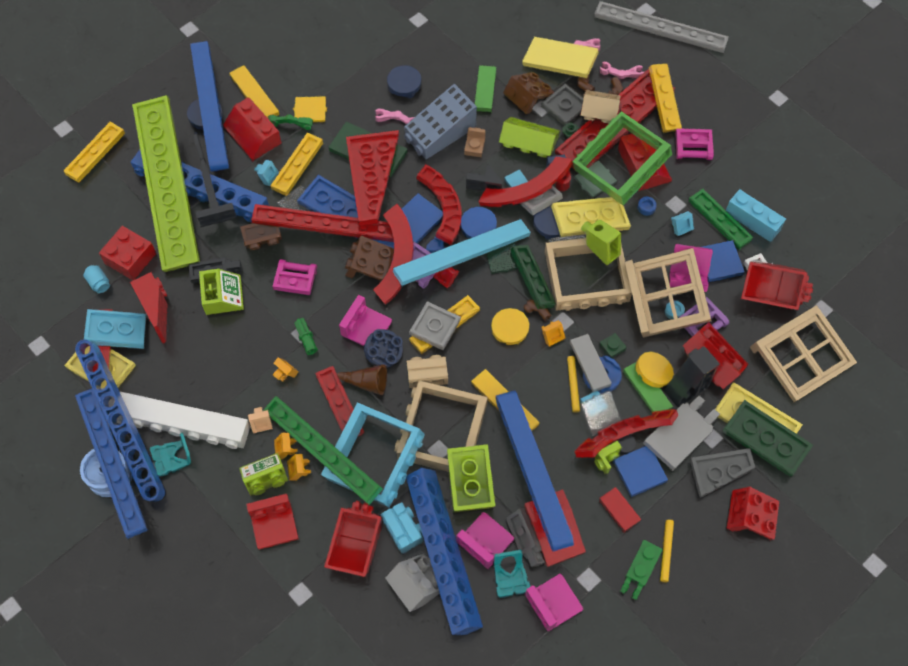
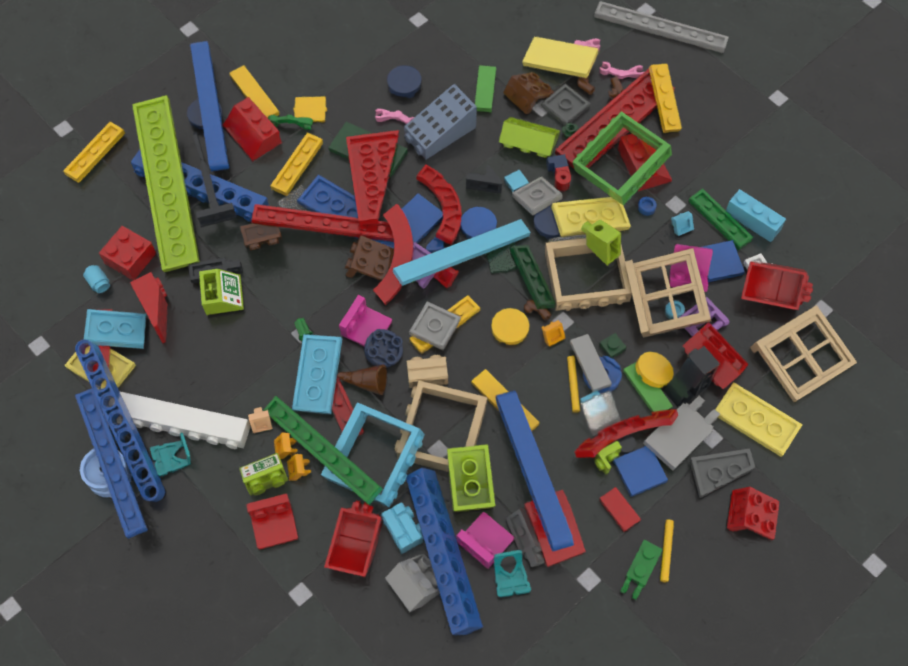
(267, 172): medium azure tile -> none
(284, 369): light orange tile -> none
(293, 281): dark pink plate -> none
(317, 374): none -> medium azure tile
(475, 142): medium nougat bracket -> none
(530, 189): red tile -> none
(553, 602): dark pink bracket -> none
(600, 106): tan slope -> none
(602, 172): sand green piece -> none
(694, 139): dark pink plate -> none
(767, 438): dark green tile -> none

